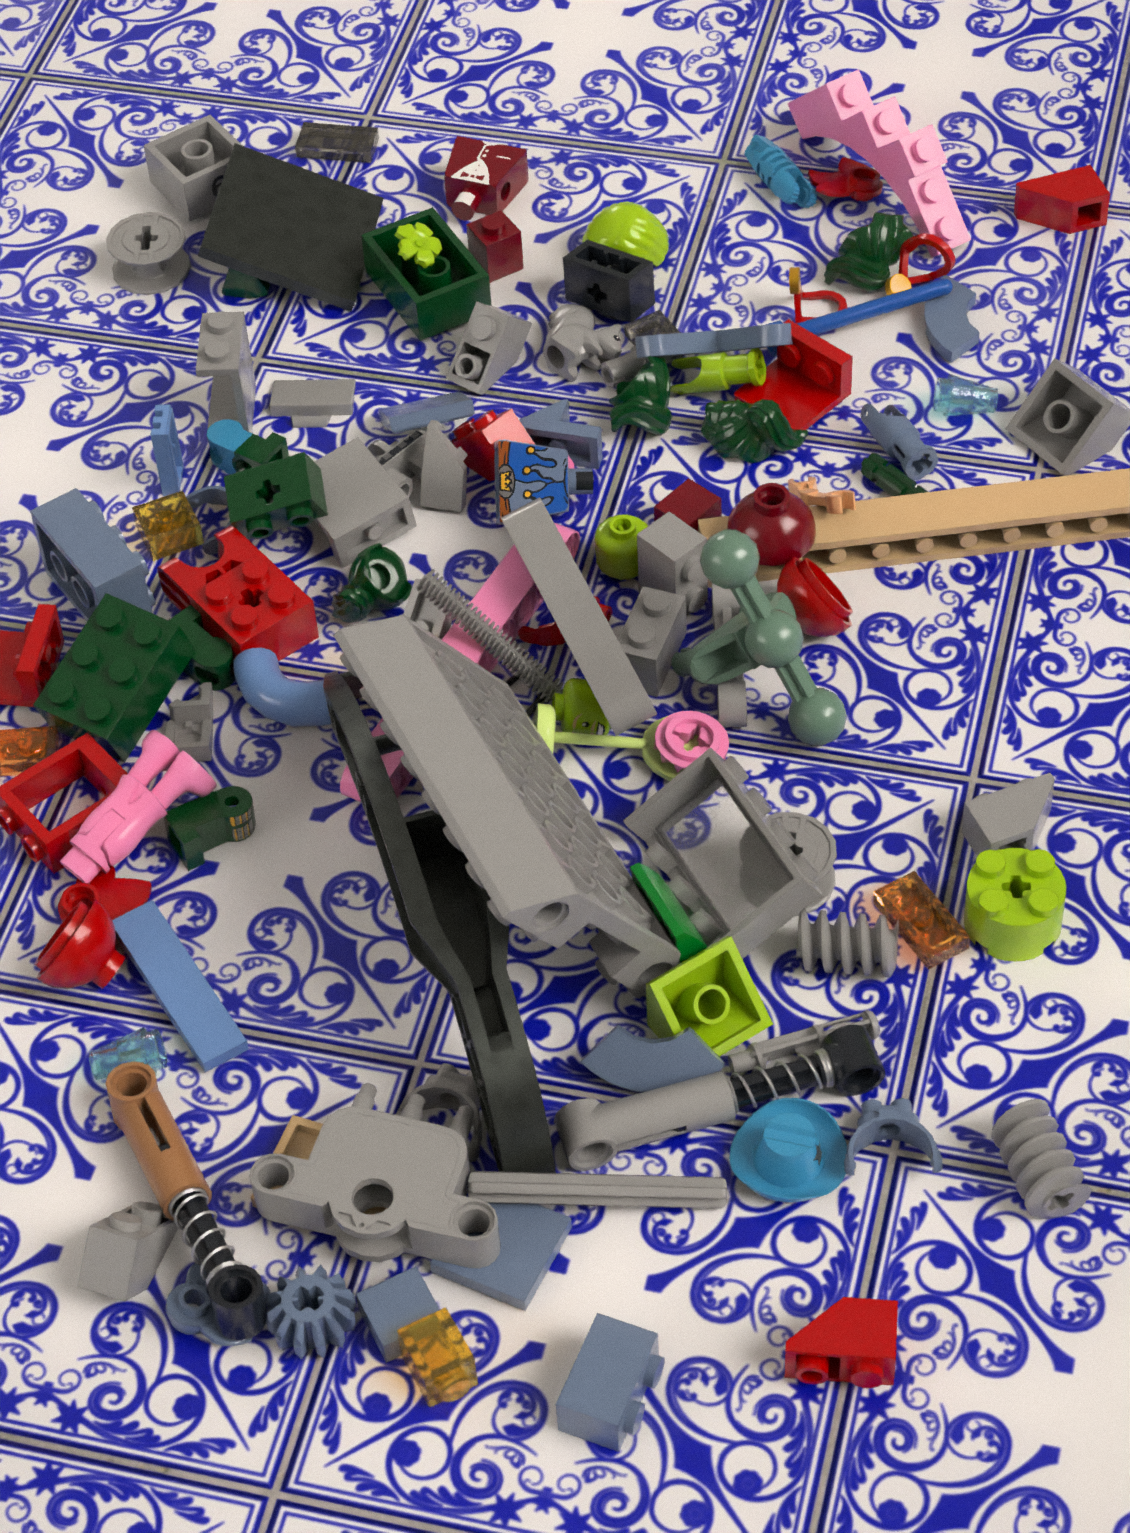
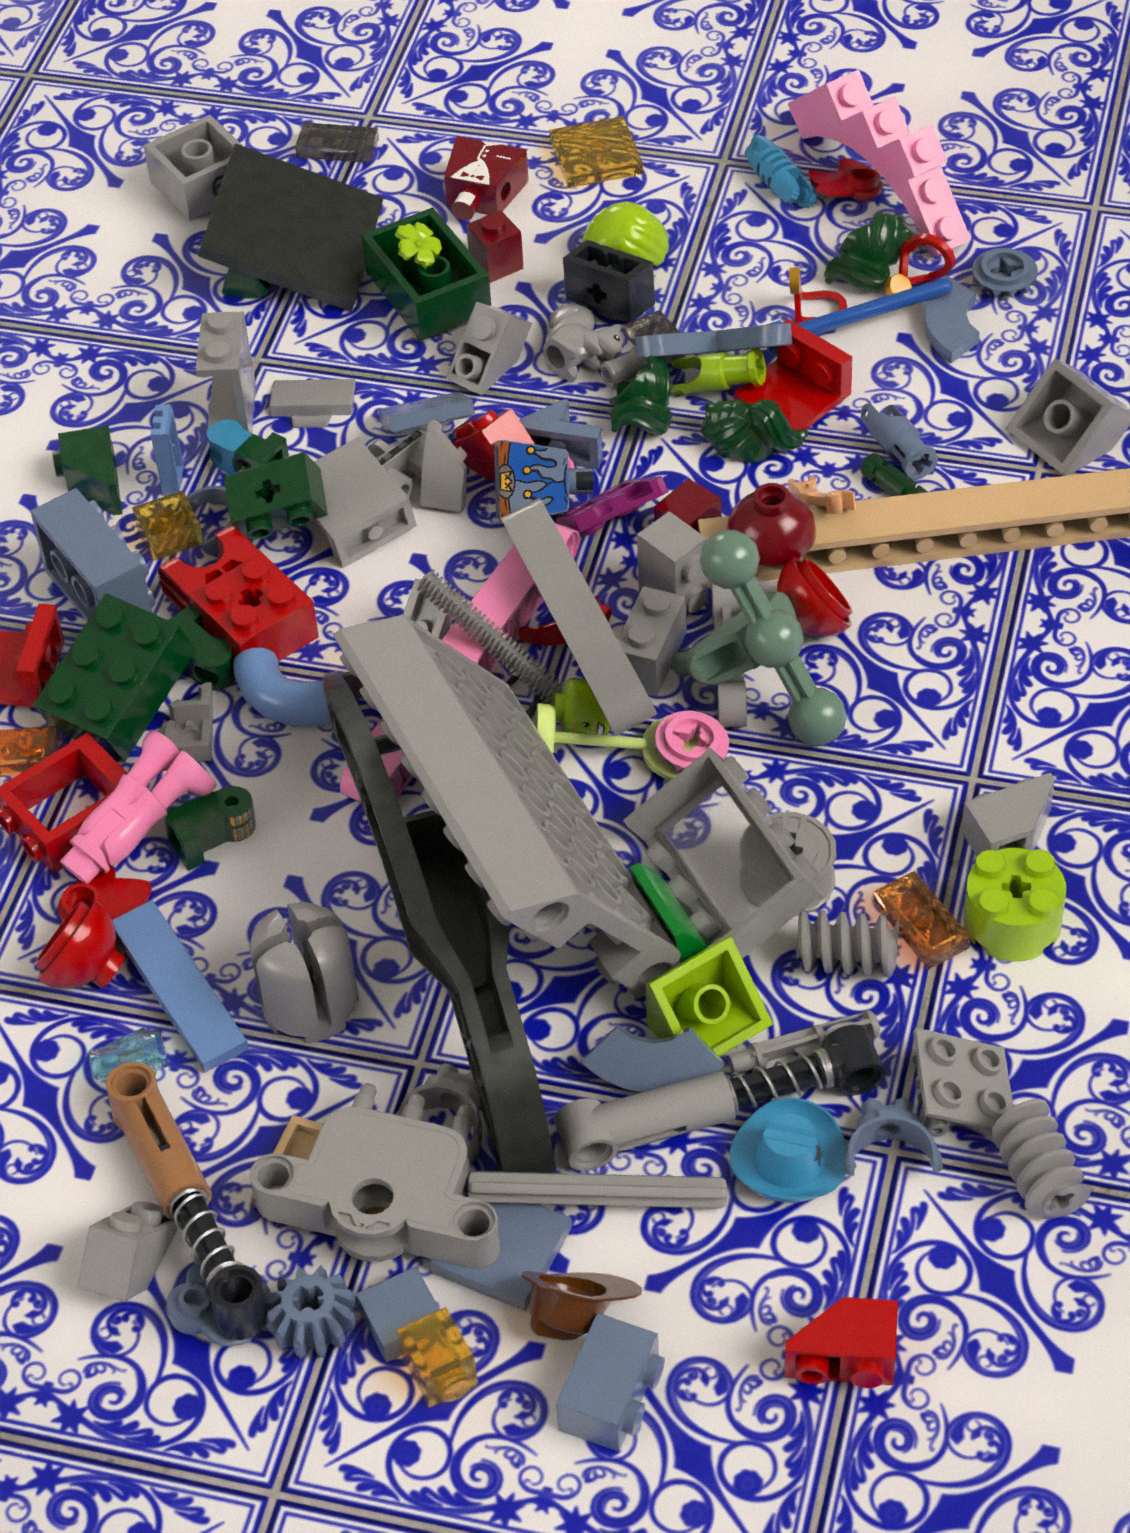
(90, 466): none -> dark green slope
(148, 253): light grey piece -> none
(291, 972): none -> light grey cylinder
(374, 582): dark green hair -> none
(568, 1302): none -> reddish brown piece
(596, 151): none -> clear yellow tile
(616, 501): none -> magenta wing
(617, 546): lime head -> none
(959, 1081): none -> light grey hinge
(963, 397): clear light blue cone -> none
(1013, 262): none -> sand blue gear
(1064, 200): red slope -> none

